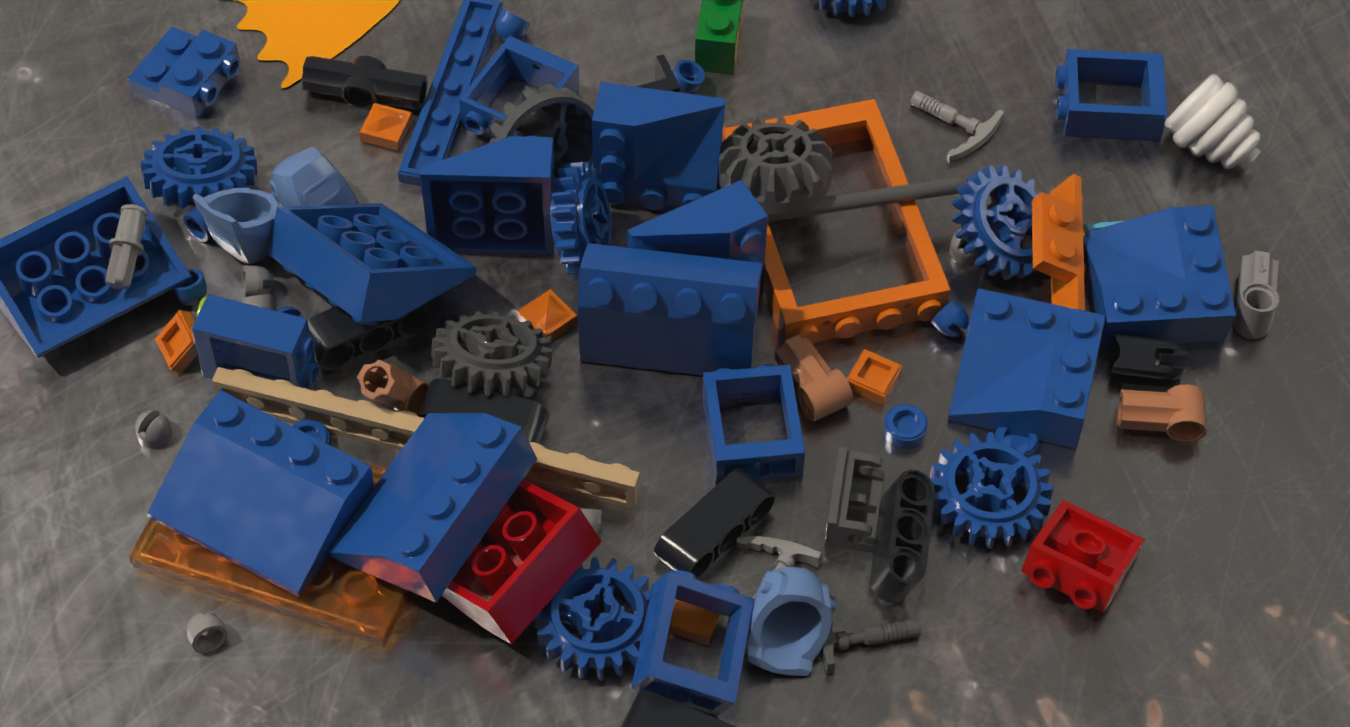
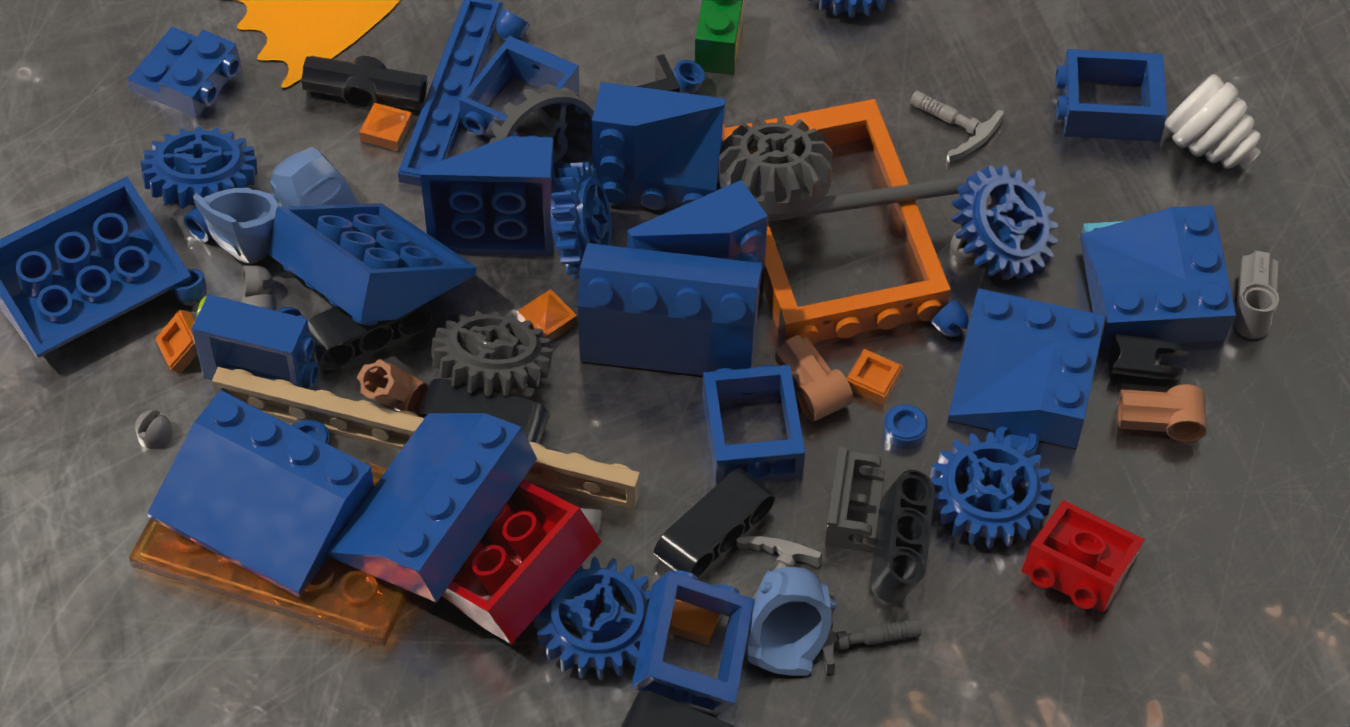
(126, 246): light grey axle -> none
(206, 632): light grey hinge -> none
(1059, 241): orange bracket -> none

